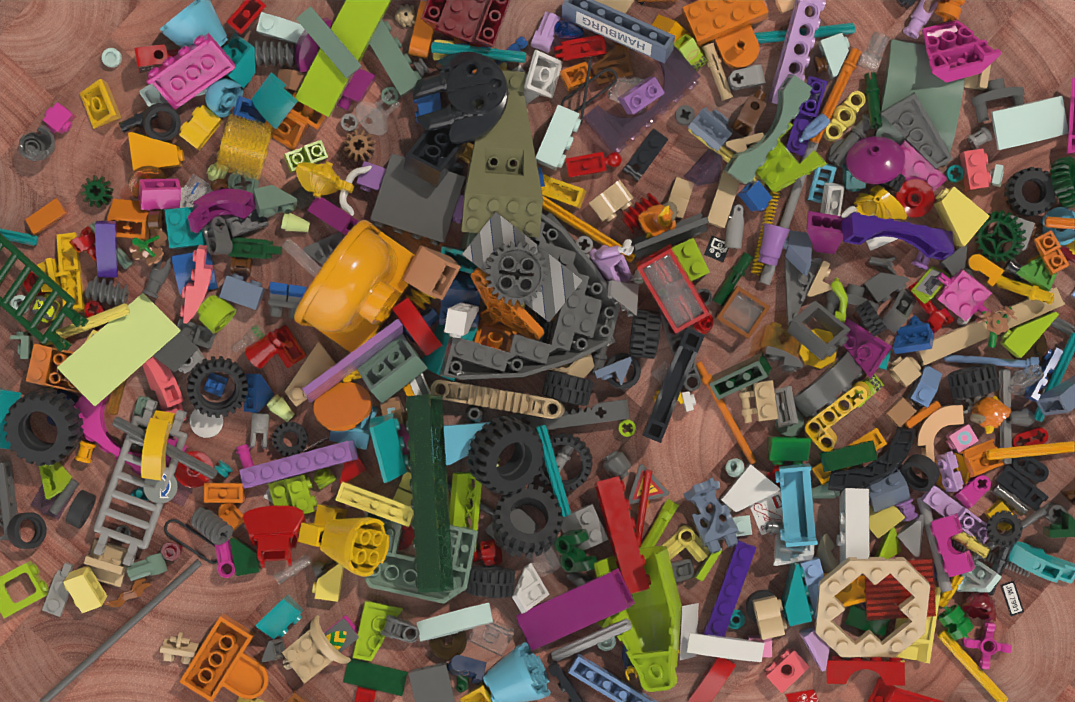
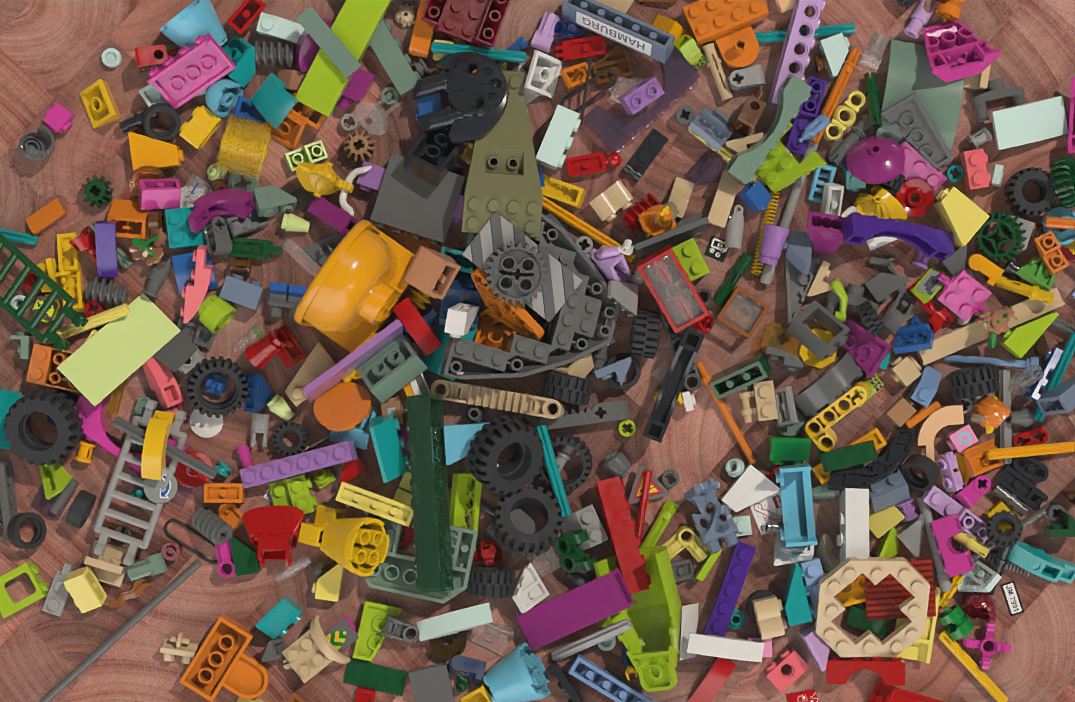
(675, 475): none -> dark grey bush

